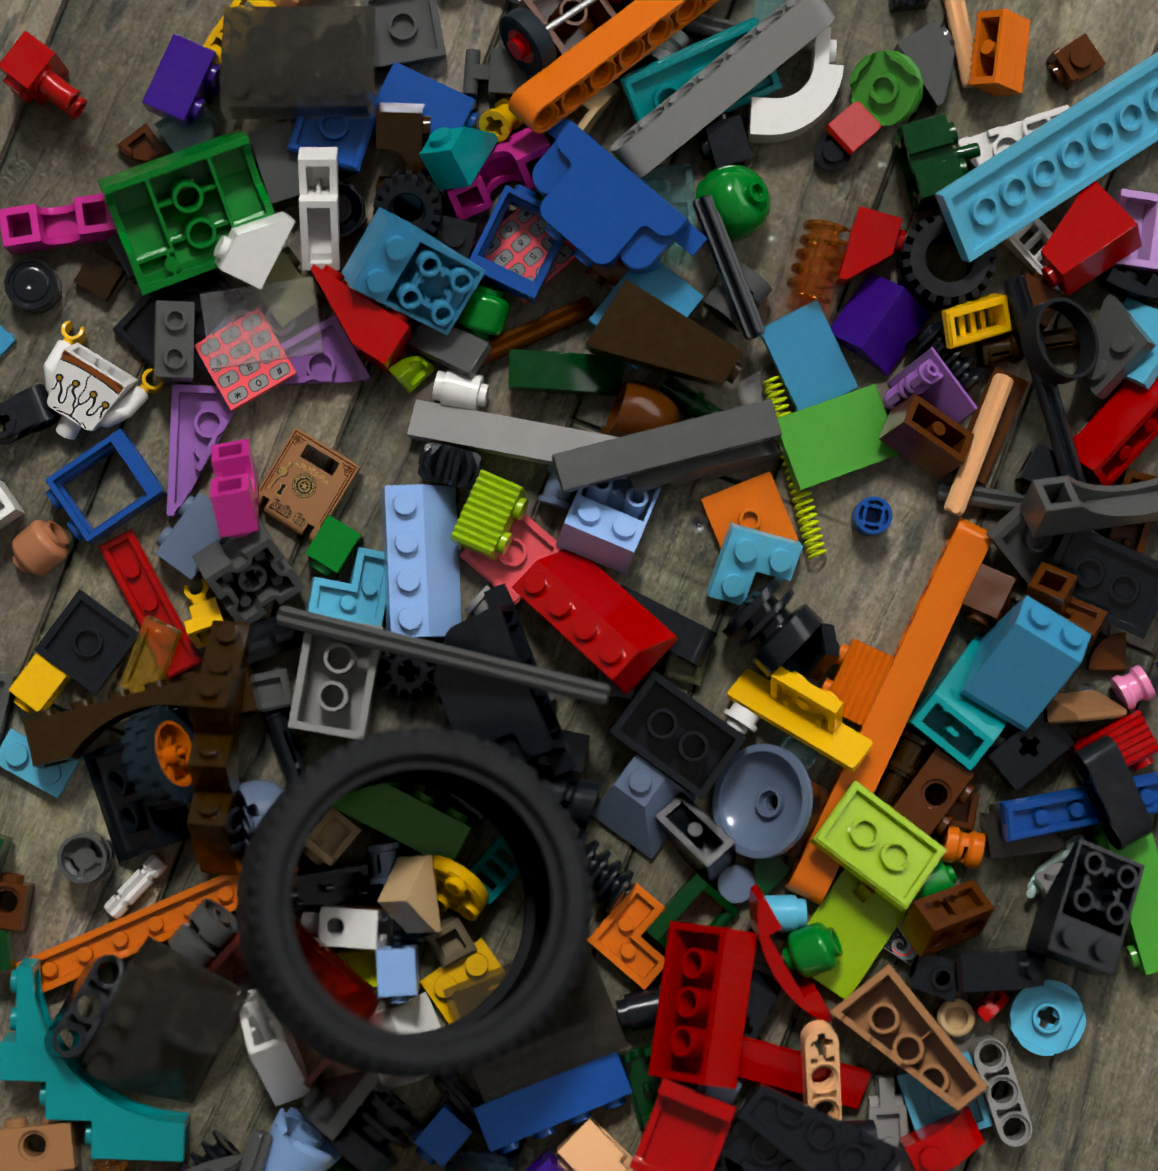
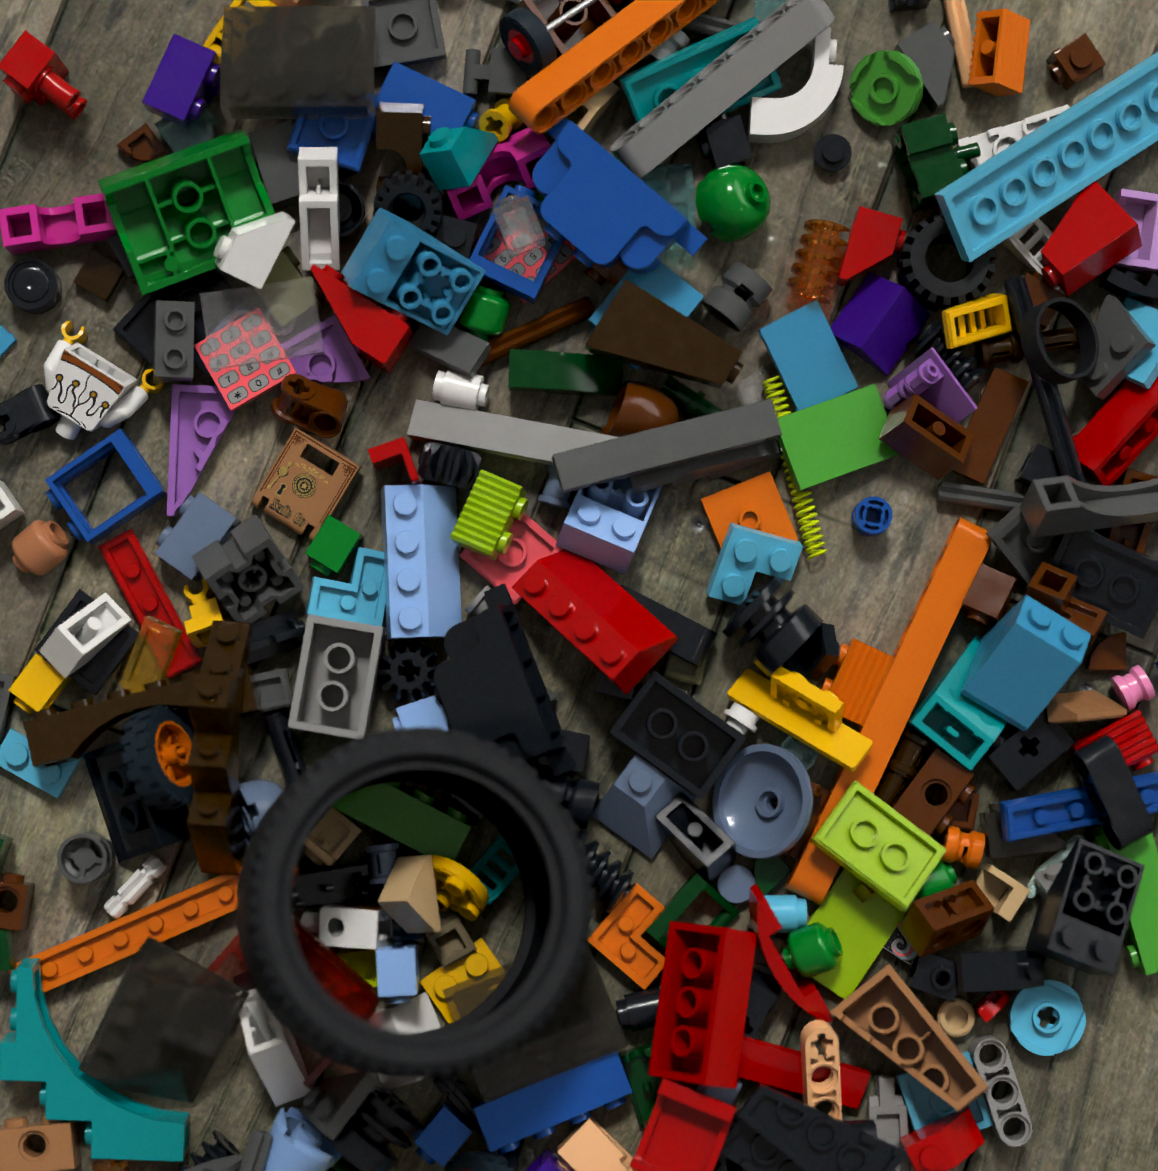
(69, 1016): black beam -> none
(84, 635): none -> white slope
(208, 931): dark grey wheel -> none
(234, 489): dark pink arch -> none
(313, 406): none -> reddish brown piece
(394, 453): none -> red panel
(412, 371): lime tile -> none
(422, 713): none -> light blue brick
(443, 655): dark grey axle -> none
(518, 225): none -> clear brick
(728, 267): black axle -> none
(853, 127): slope -> none
(983, 434): light nougat axle -> none
(1002, 891): none -> tan panel

